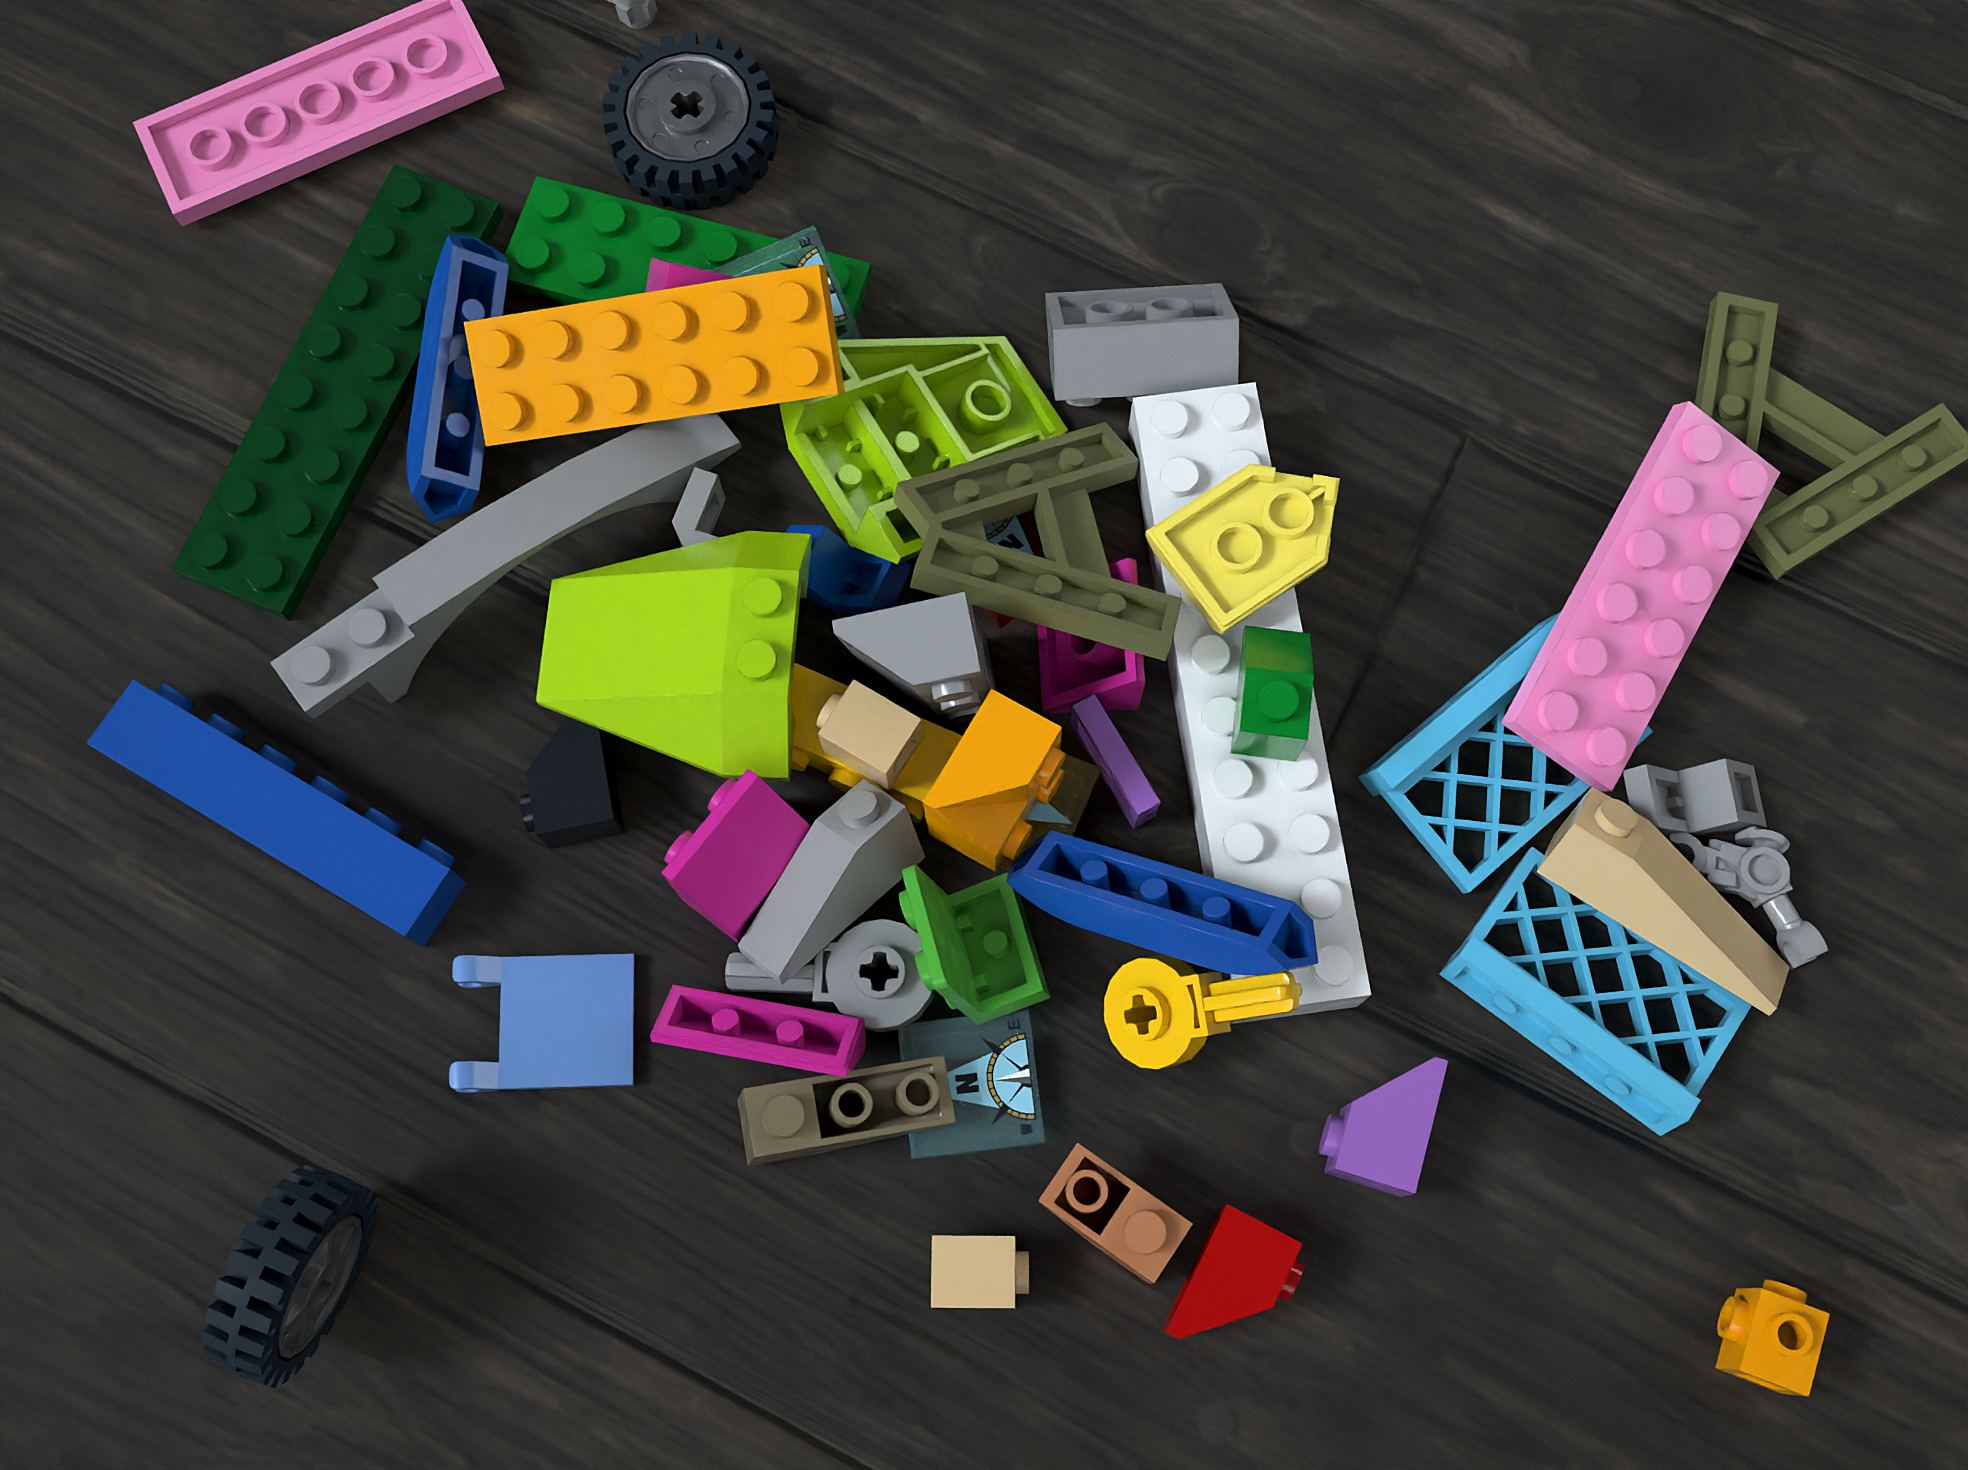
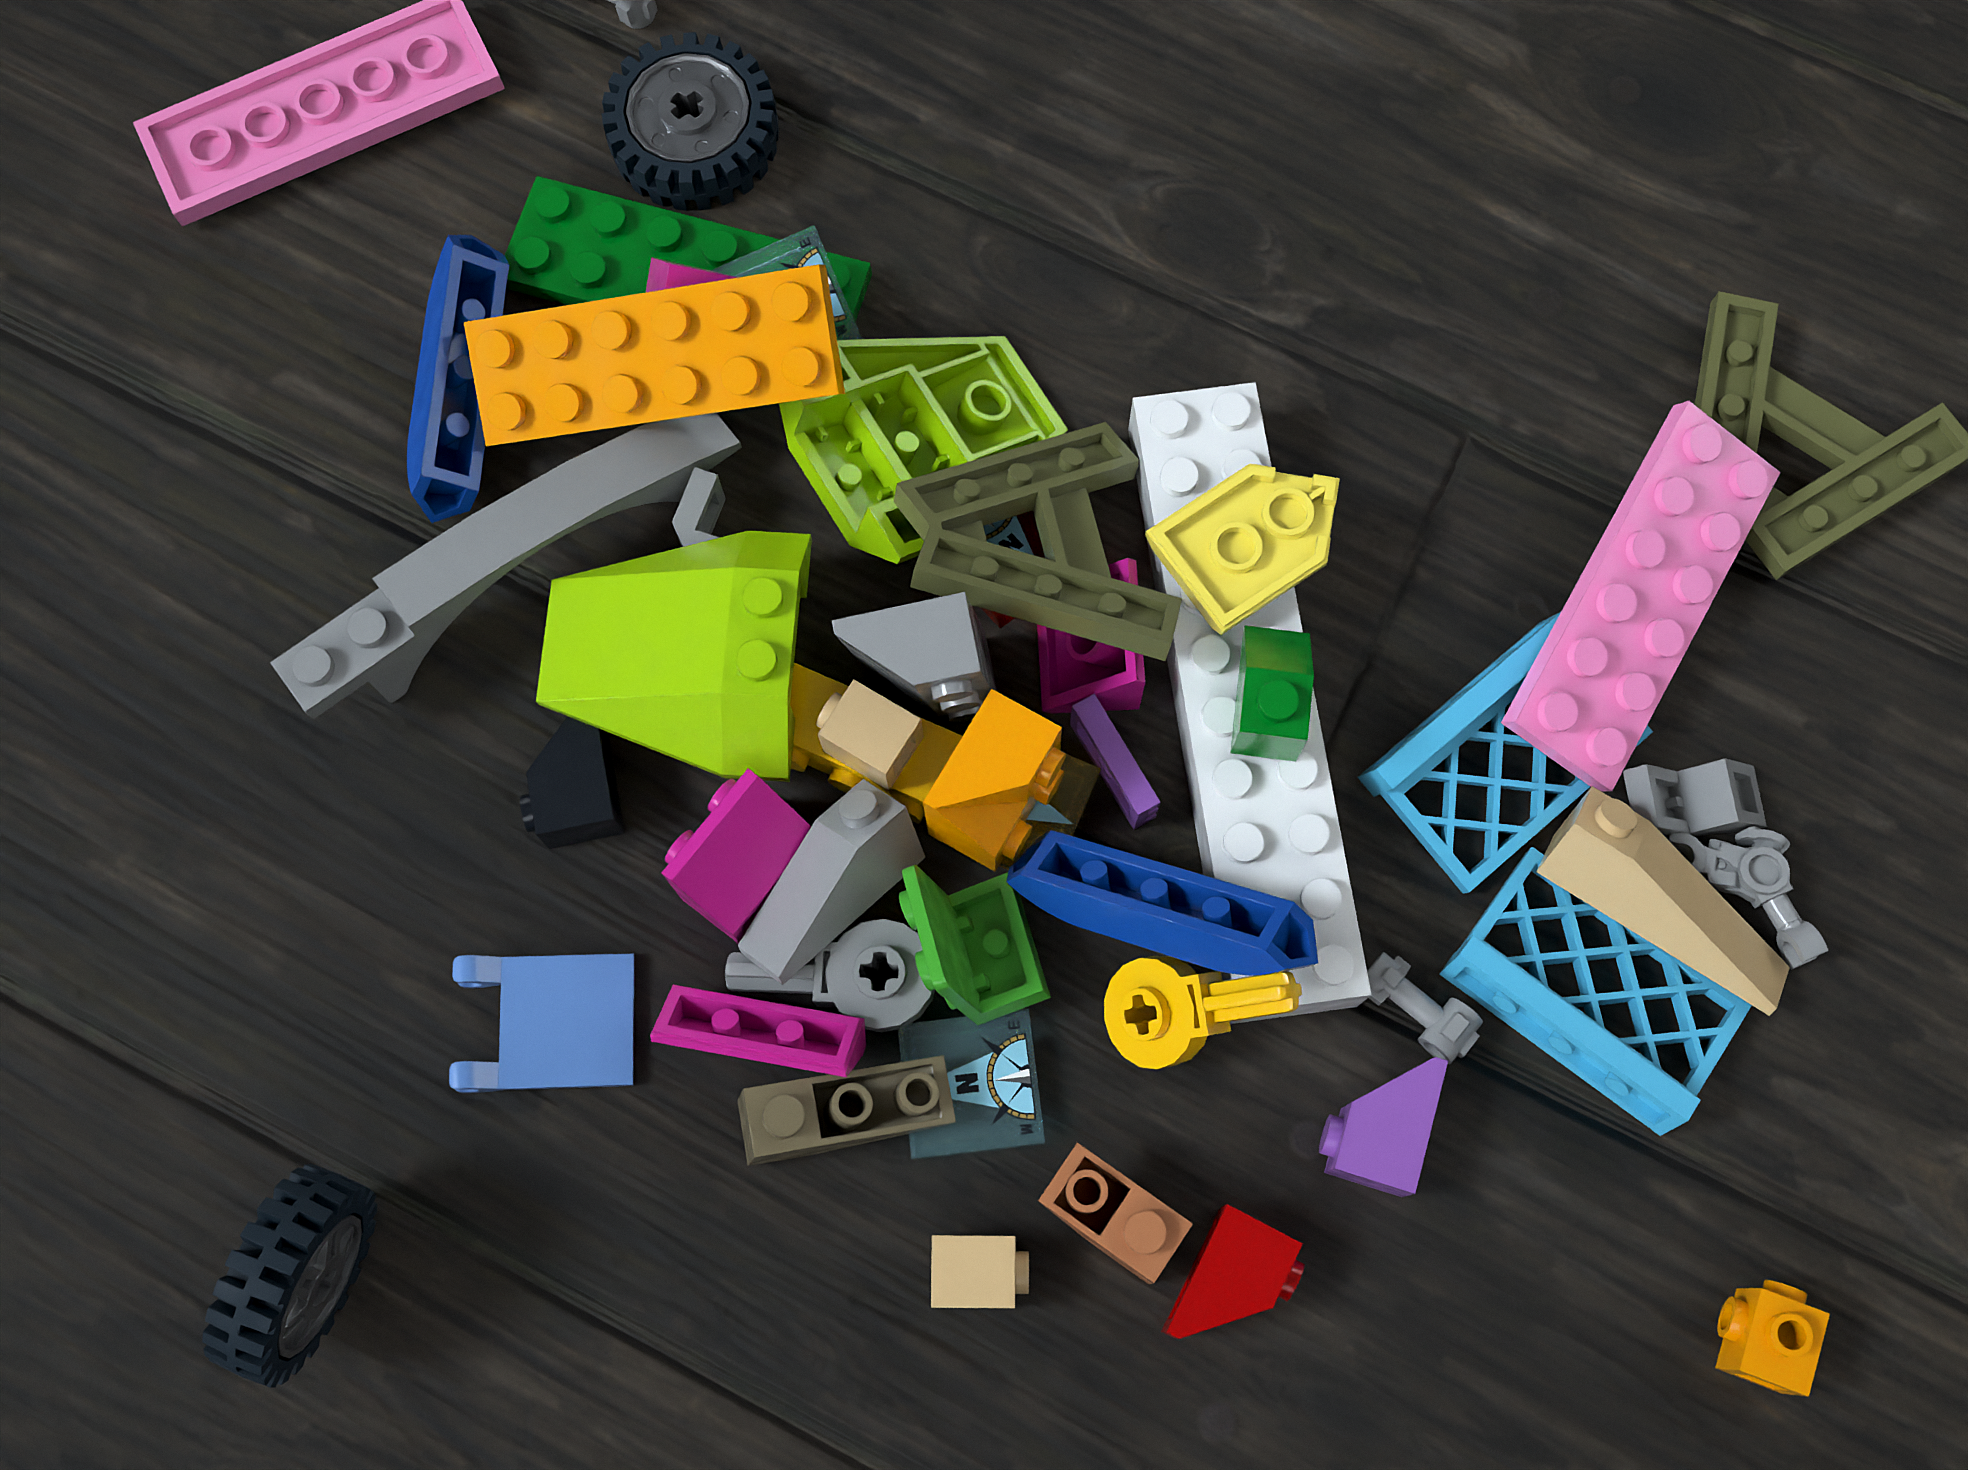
(278, 812): blue brick -> none
(331, 400): dark green plate -> none
(847, 578): blue slope -> none
(1141, 341): light grey slope -> none
(1448, 1029): none -> light grey bar

